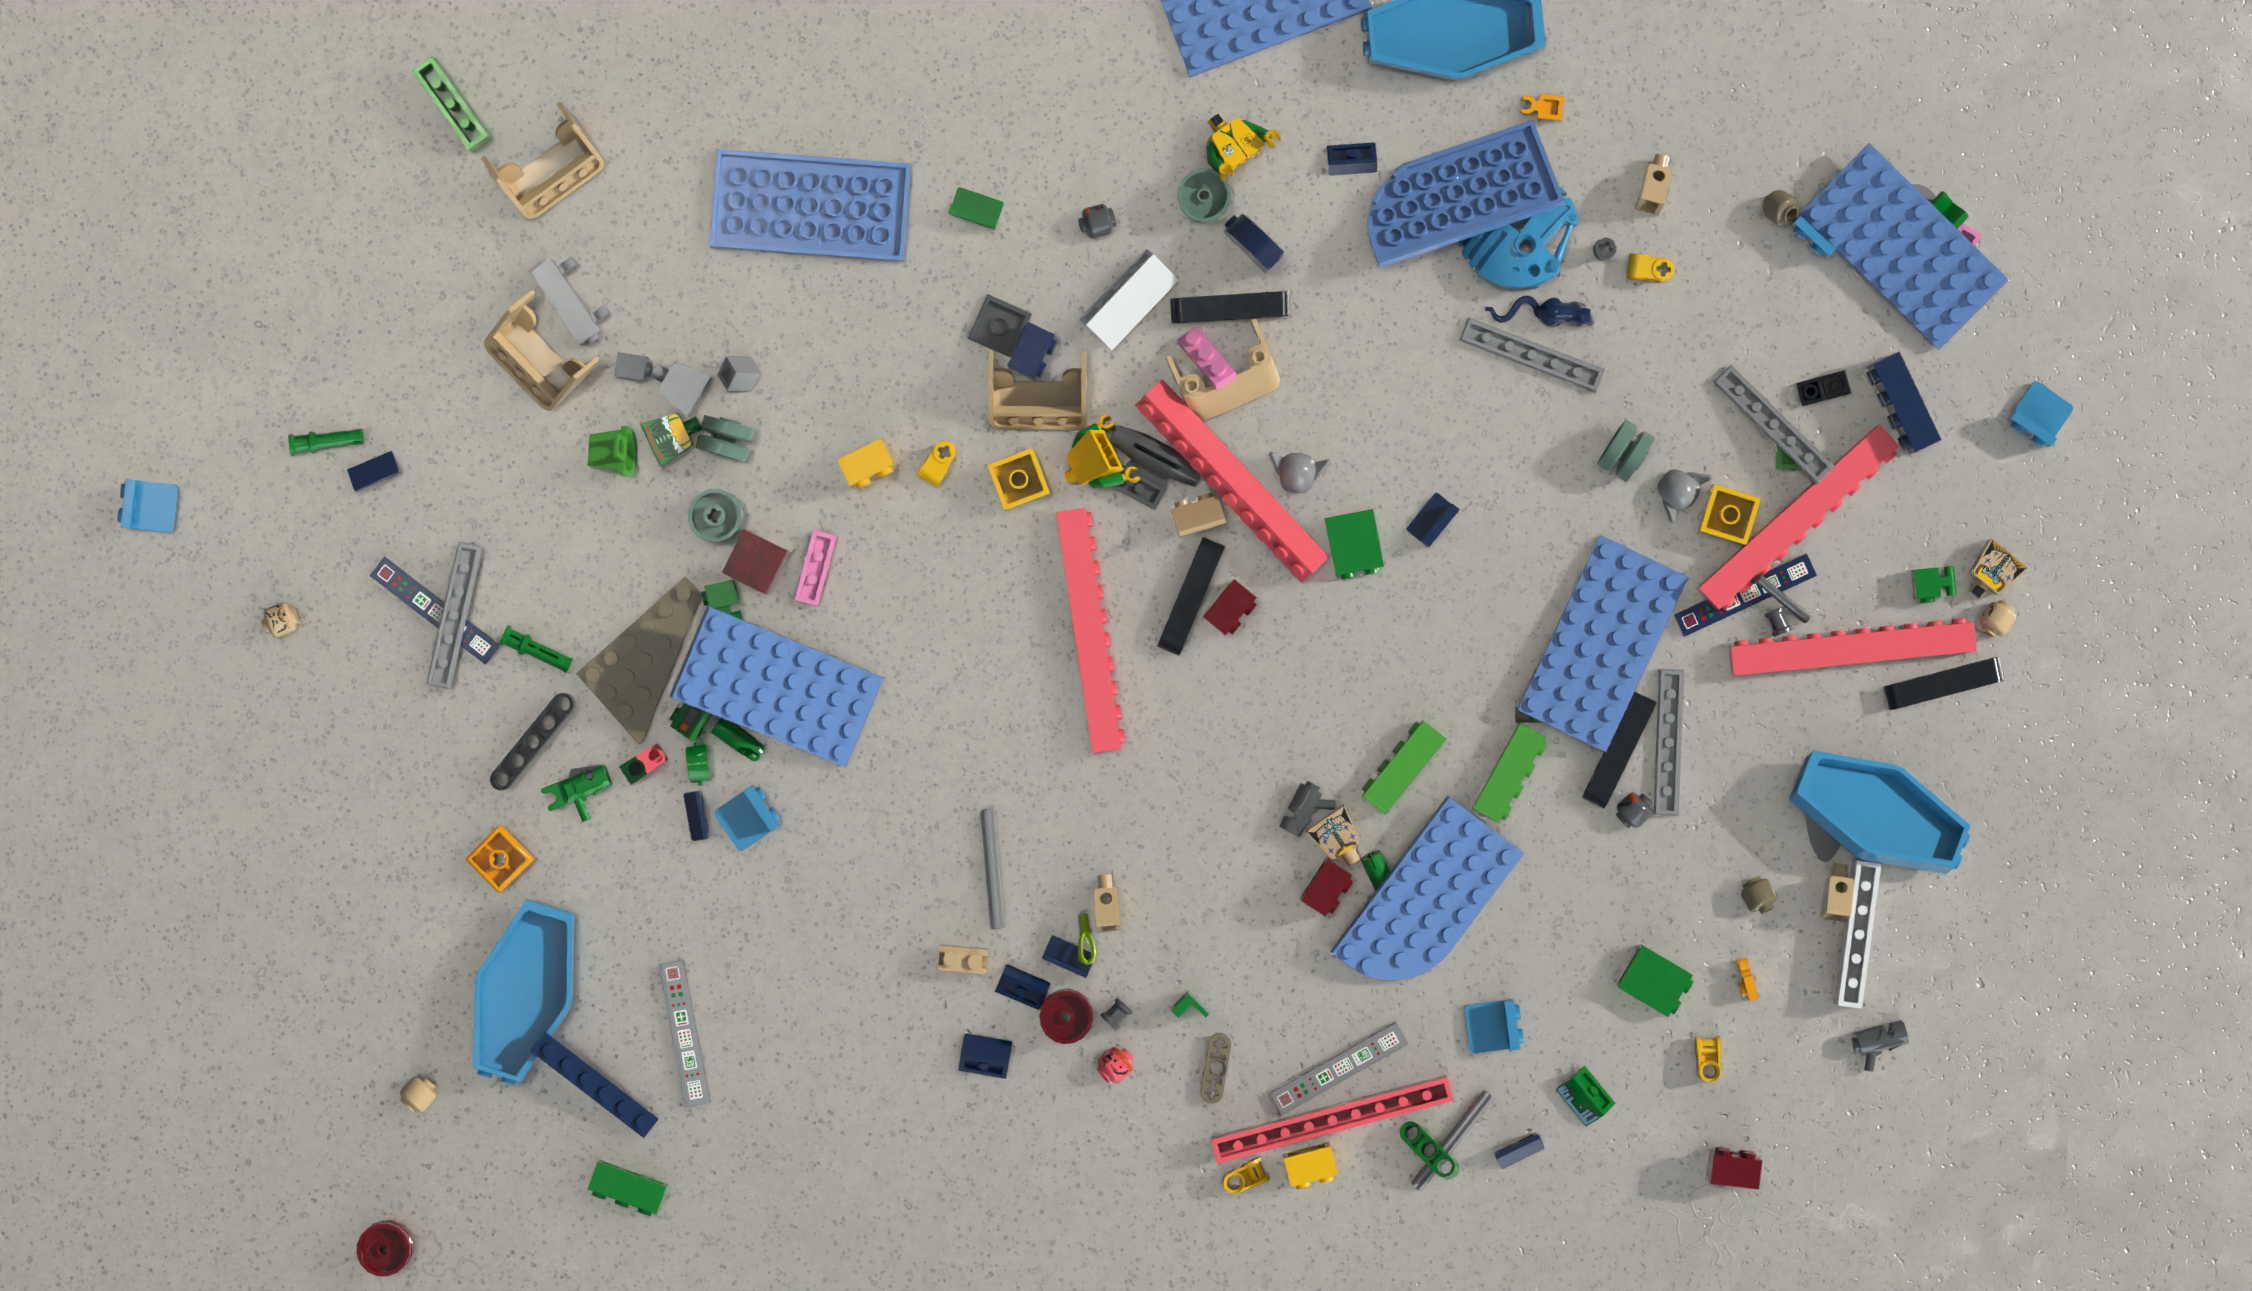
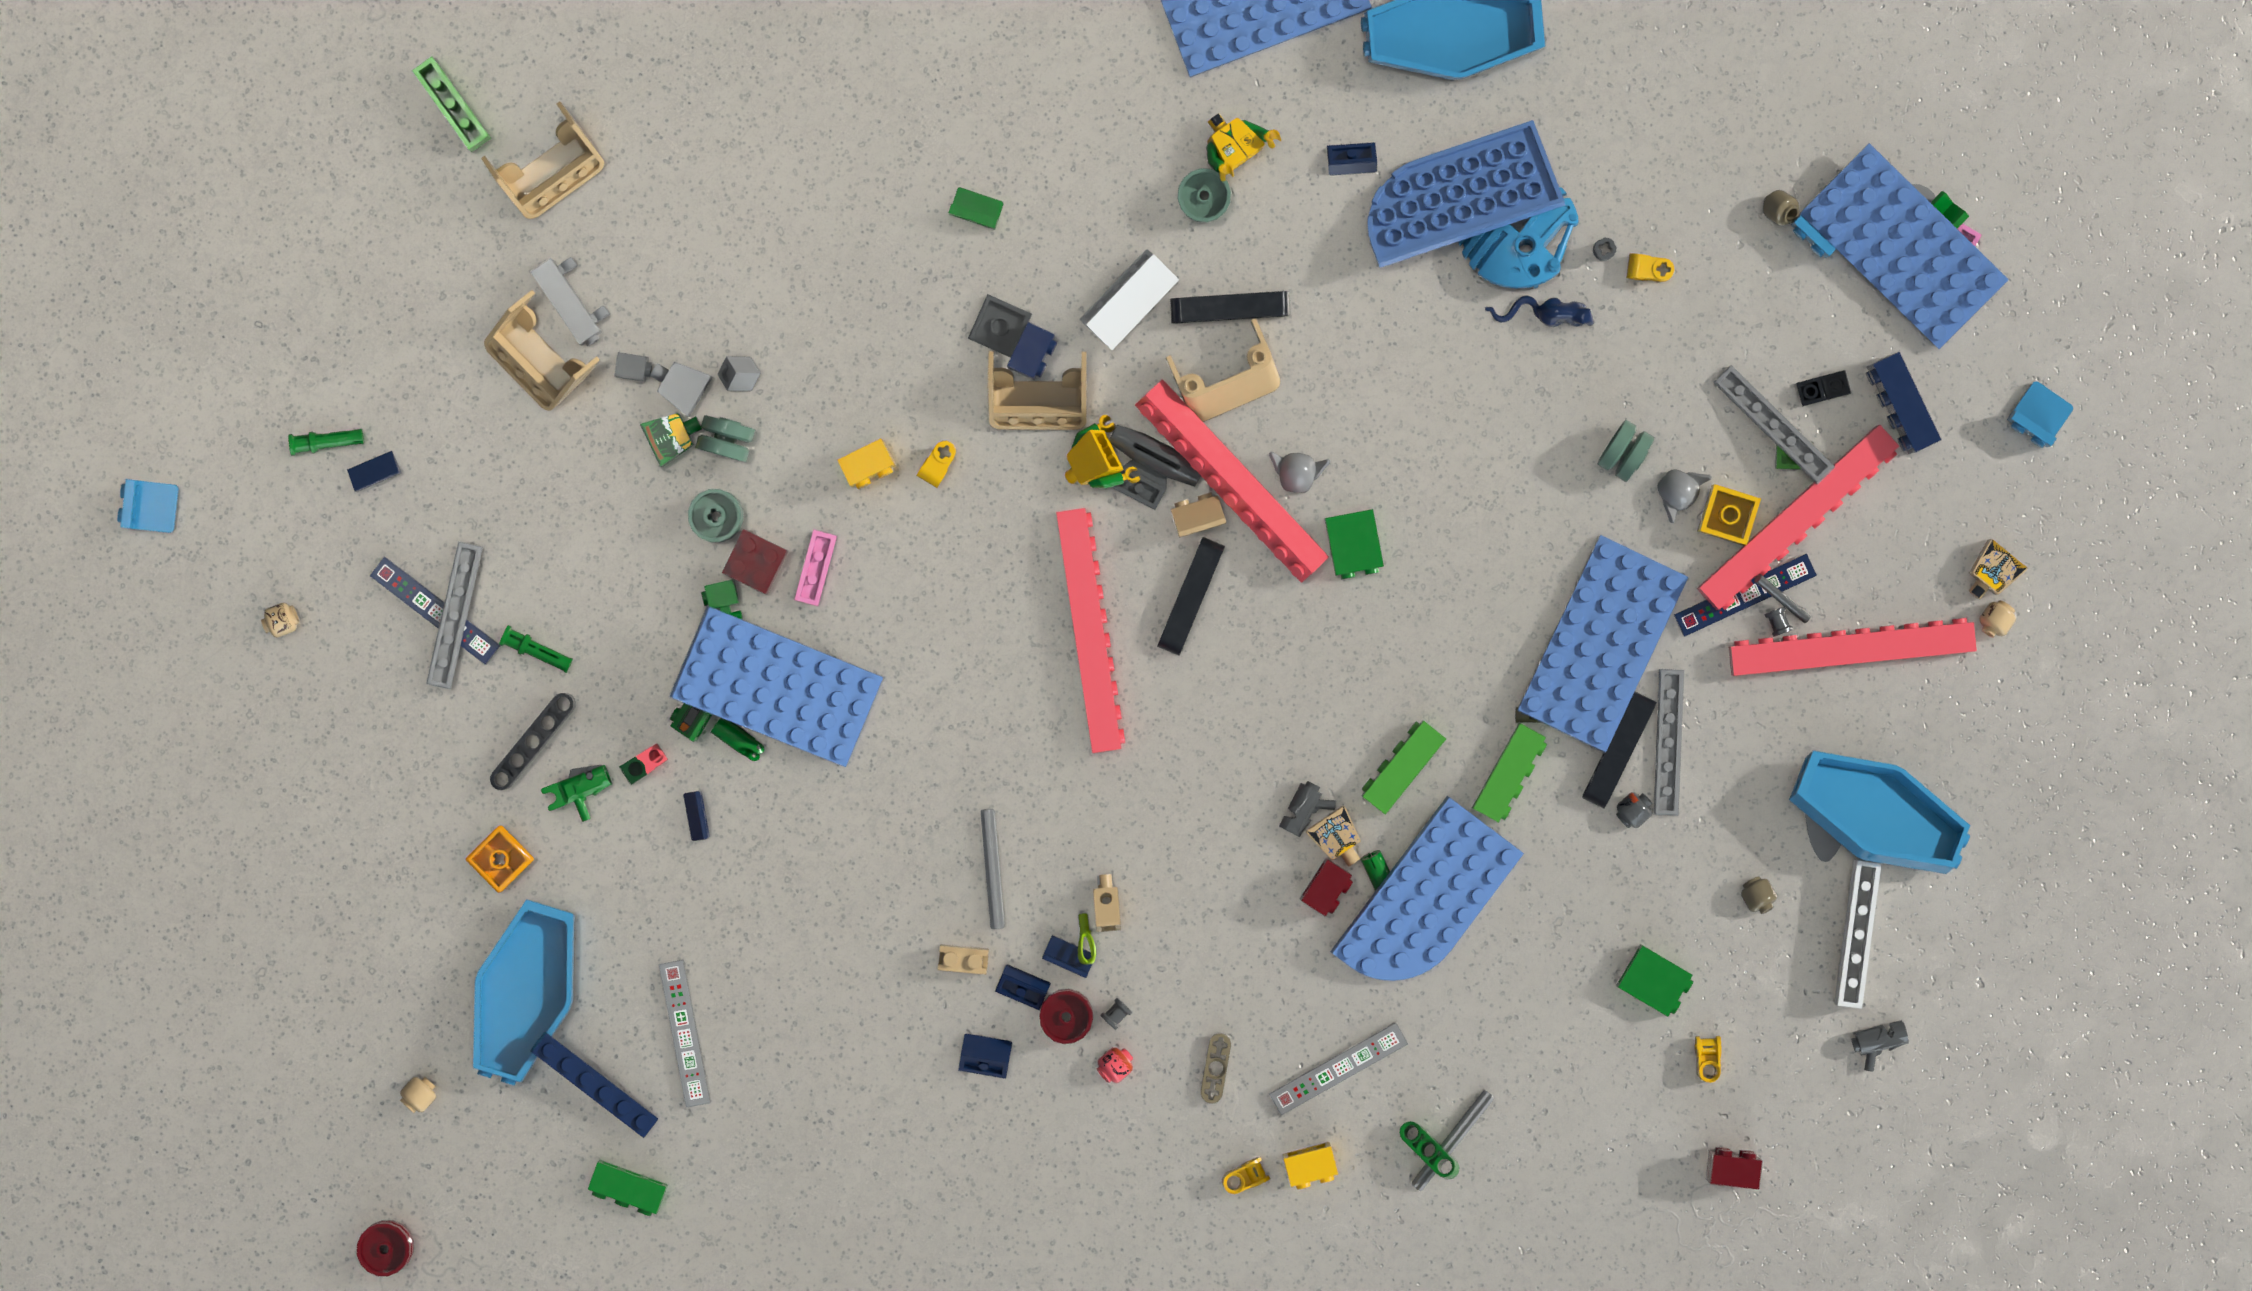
(613, 451): bright green container -> none
(637, 664): dark tan wing -> none
(698, 763): green piece -> none
(747, 817): dark azure bracket -> none
(810, 205): medium blue plate -> none
(1018, 479): yellow brick -> none
(1097, 221): dark grey head -> none
(1185, 1002): green panel -> none
(1207, 358): bright pink plate -> none
(1230, 607): dark red brick -> none
(1253, 242): dark blue brick -> none
(1332, 1119): coral brick -> none
(1432, 519): dark blue panel -> none
(1493, 1026): dark azure bracket -> none
(1519, 1150): slope -> none
(1532, 354): light grey tile -> none
(1548, 107): light orange plate -> none
(1585, 1096): green panel -> none
(1653, 192): tan torso -> none
(1747, 986): light orange plate -> none
(1838, 905): tan torso -> none
(1927, 583): green brick -> none
(1944, 683): black beam -> none

